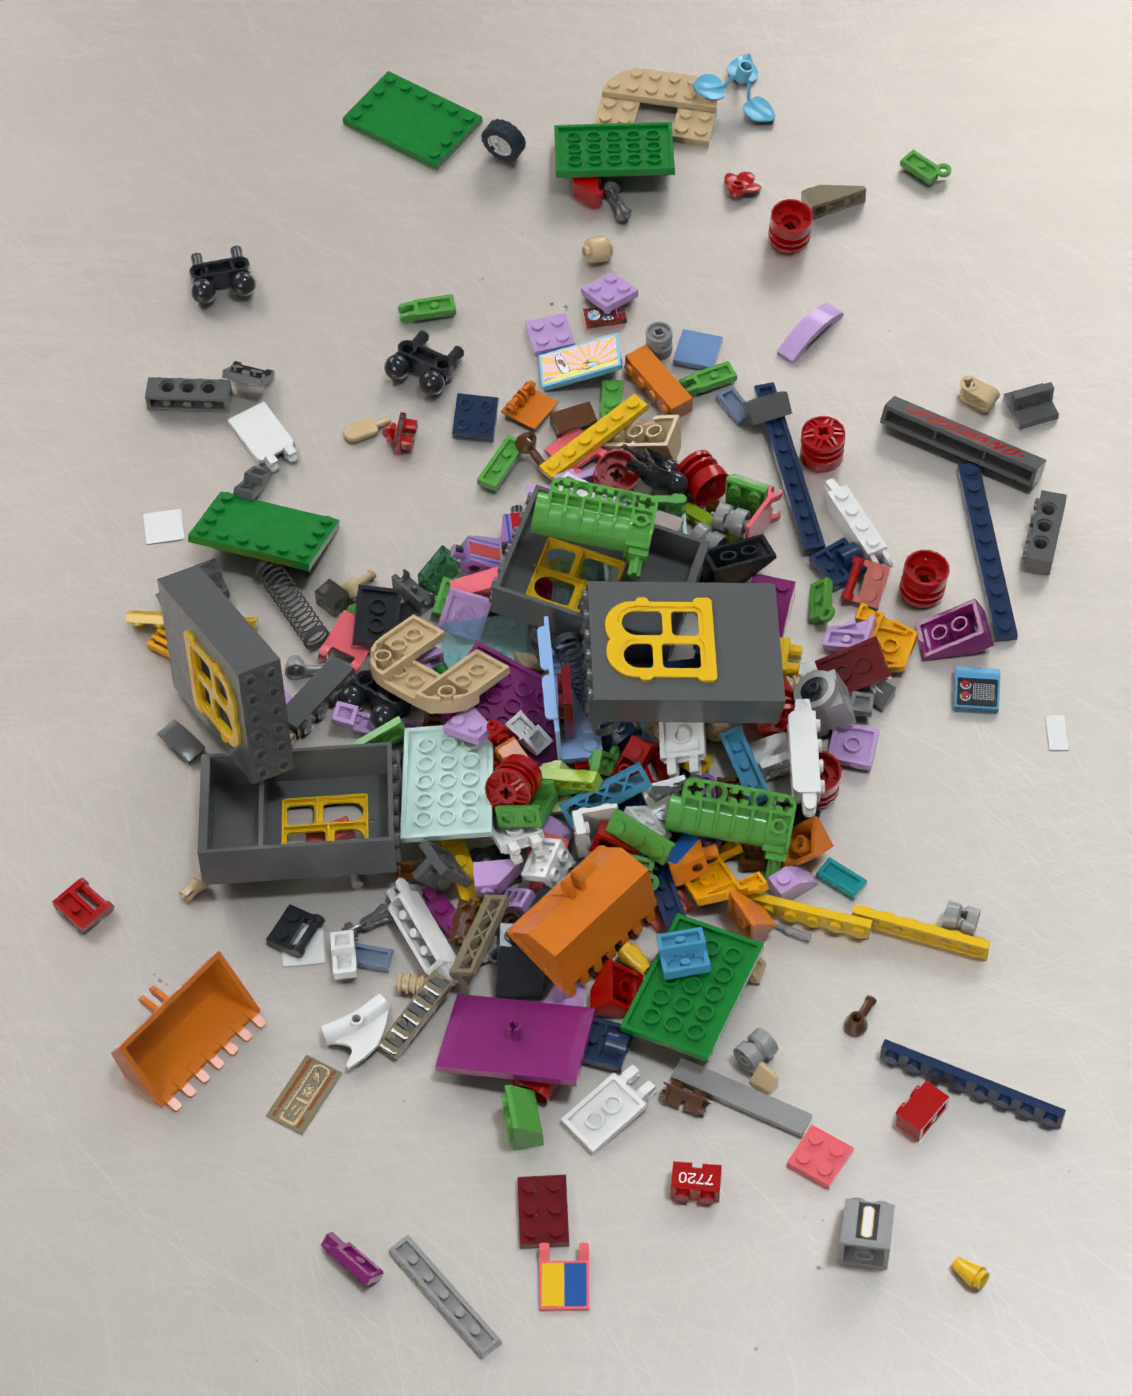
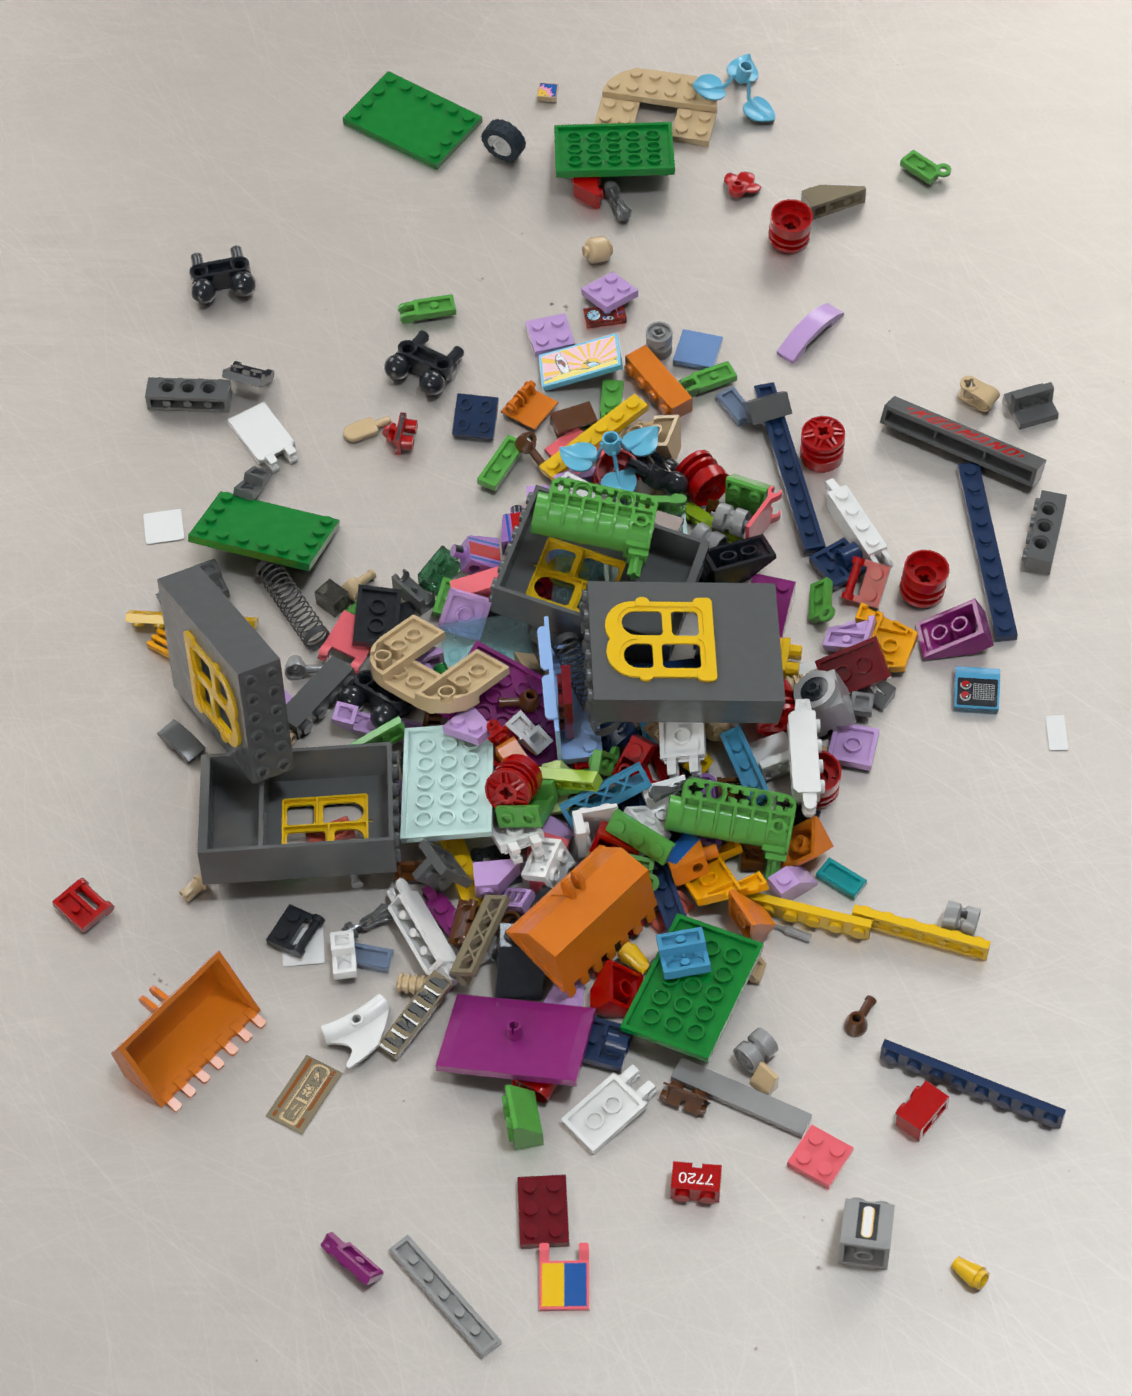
(524, 704): none -> reddish brown bar
(547, 92): none -> tile
(640, 442): none -> medium azure plant

